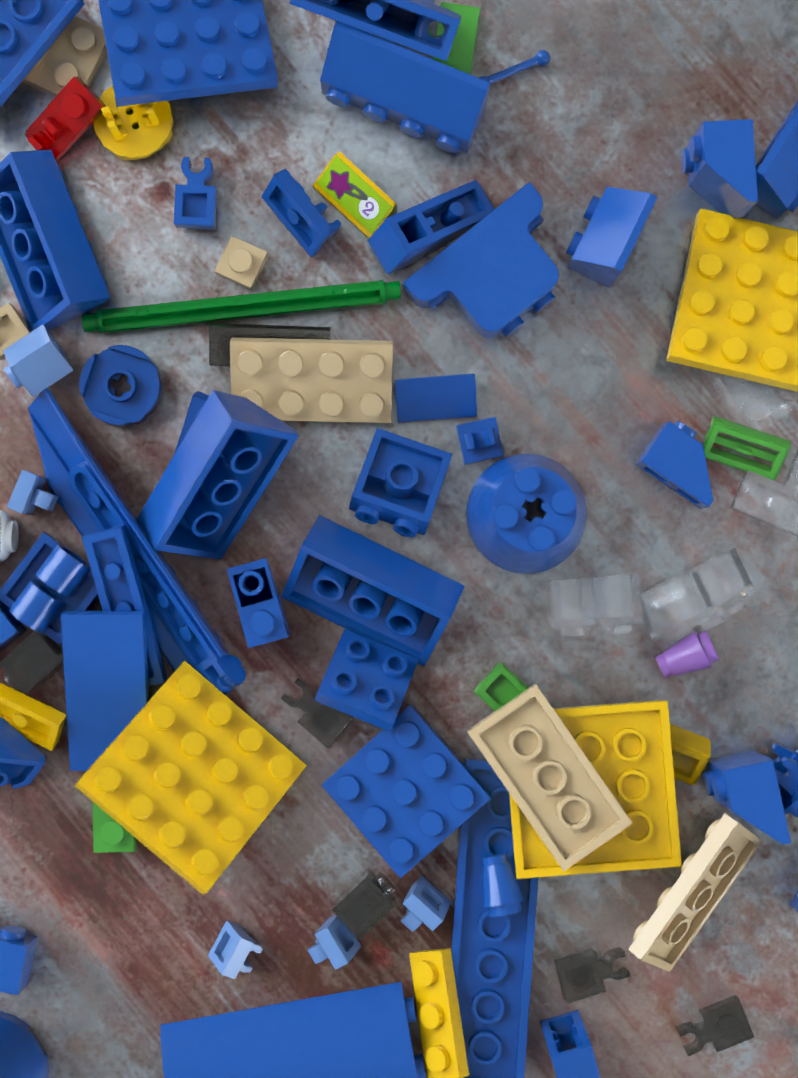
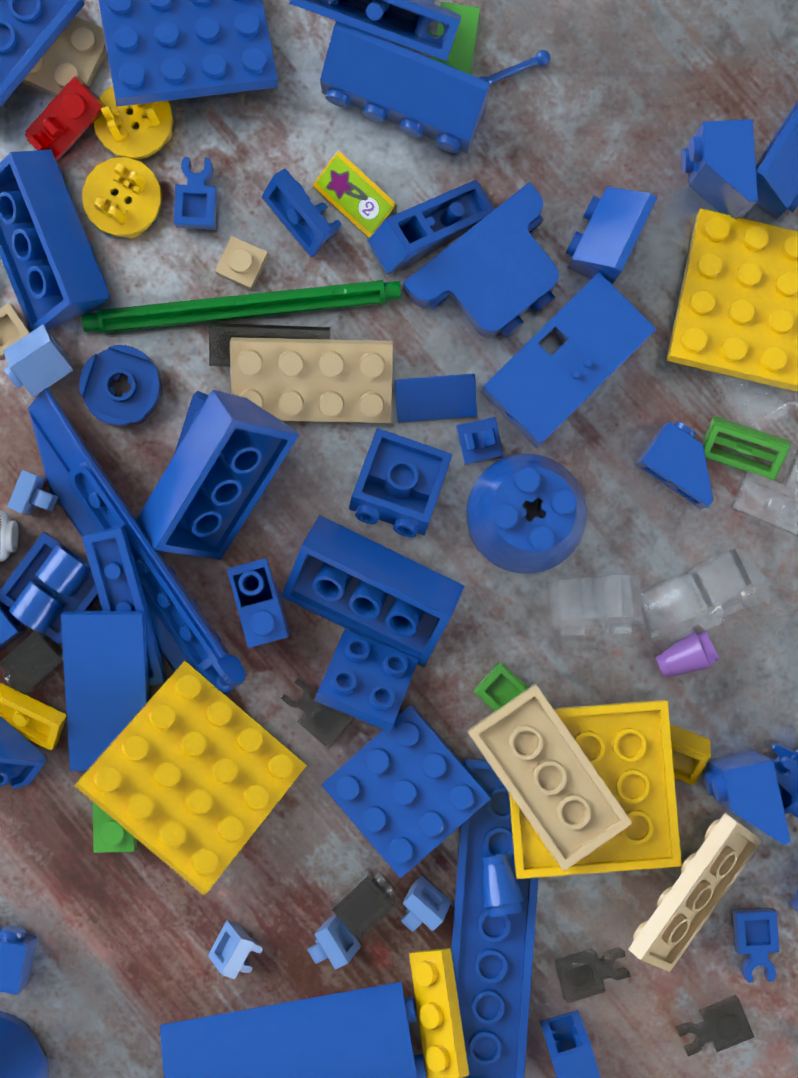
(132, 181): none -> yellow plate
(567, 360): none -> blue brick
(756, 936): none -> blue plate

